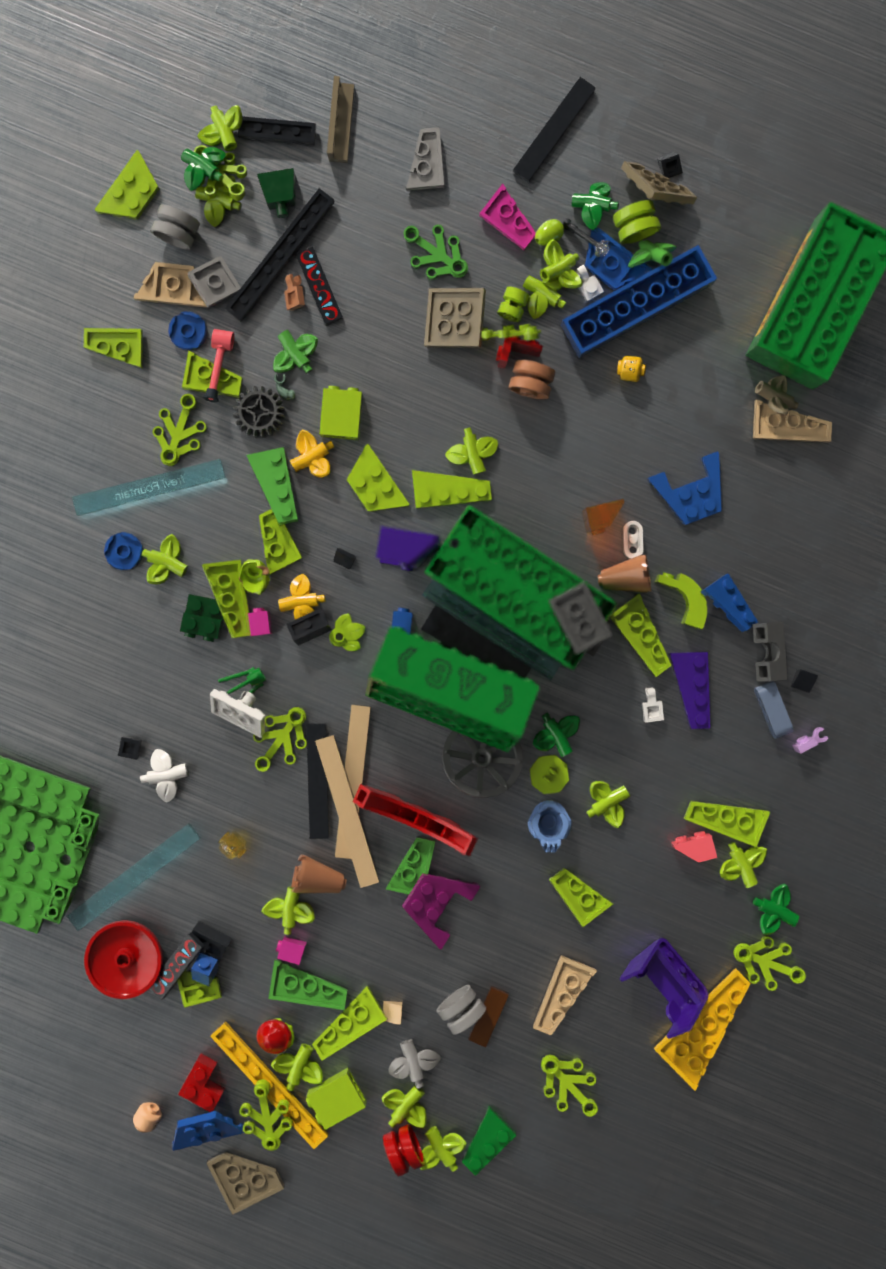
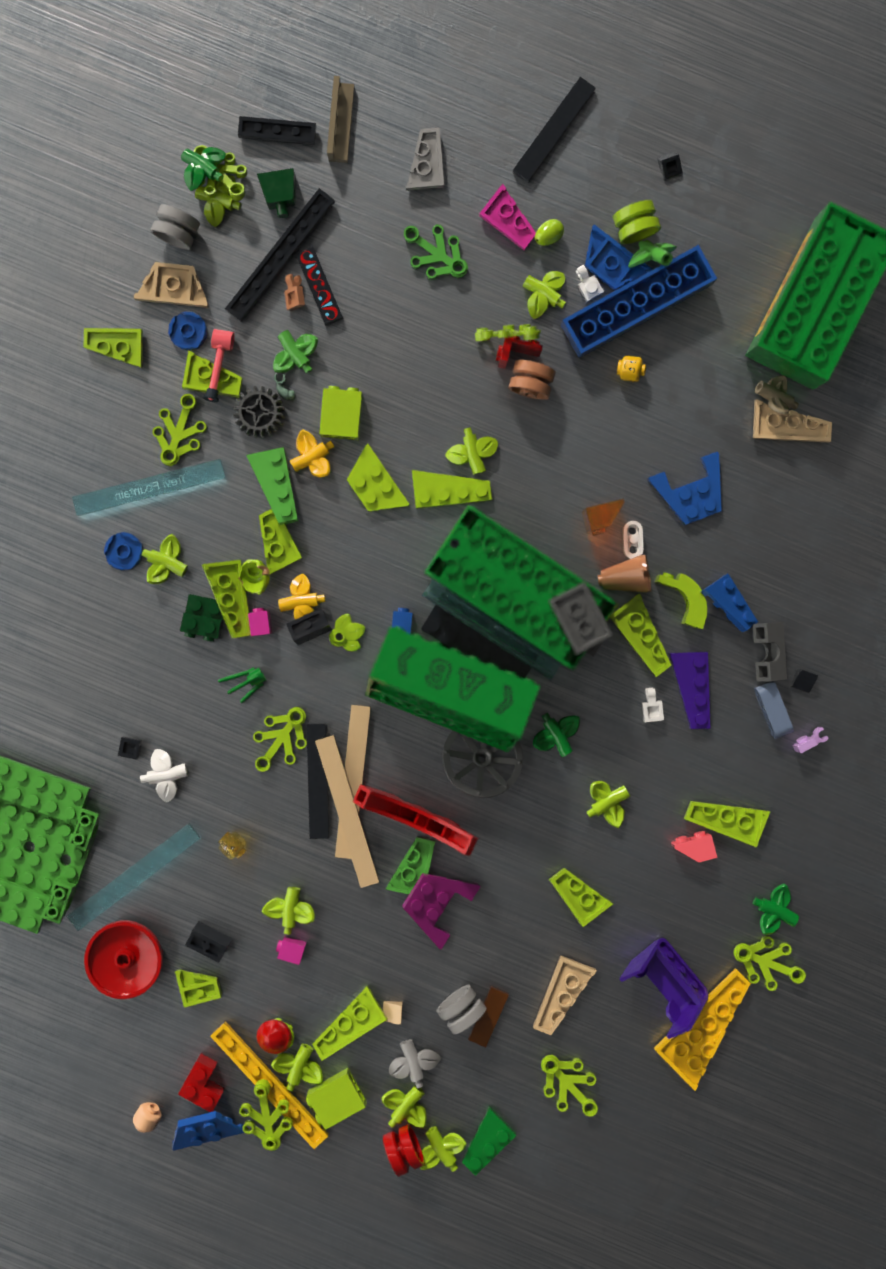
(130, 190): lime wing -> none
(177, 965): black tile -> none
(204, 969): blue brick -> none
(214, 281): light grey tile -> none
(222, 128): lime plant -> none
(238, 711): white plate -> none
(243, 1180): dark tan plate -> none
(301, 987): bright green wing -> none
(316, 877): nougat cone -> none
(344, 558): black slope -> none
(406, 547): dark purple windscreen -> none
(455, 317): dark tan plate -> none
(514, 297): lime wheel -> none
(549, 774): lime piece -> none
(549, 824): medium blue helmet -> none
(560, 266): lime plant -> none
(594, 204): green plant -> none
(601, 247): piece -> none
(657, 186): dark tan plate -> none
(743, 864): lime plant -> none

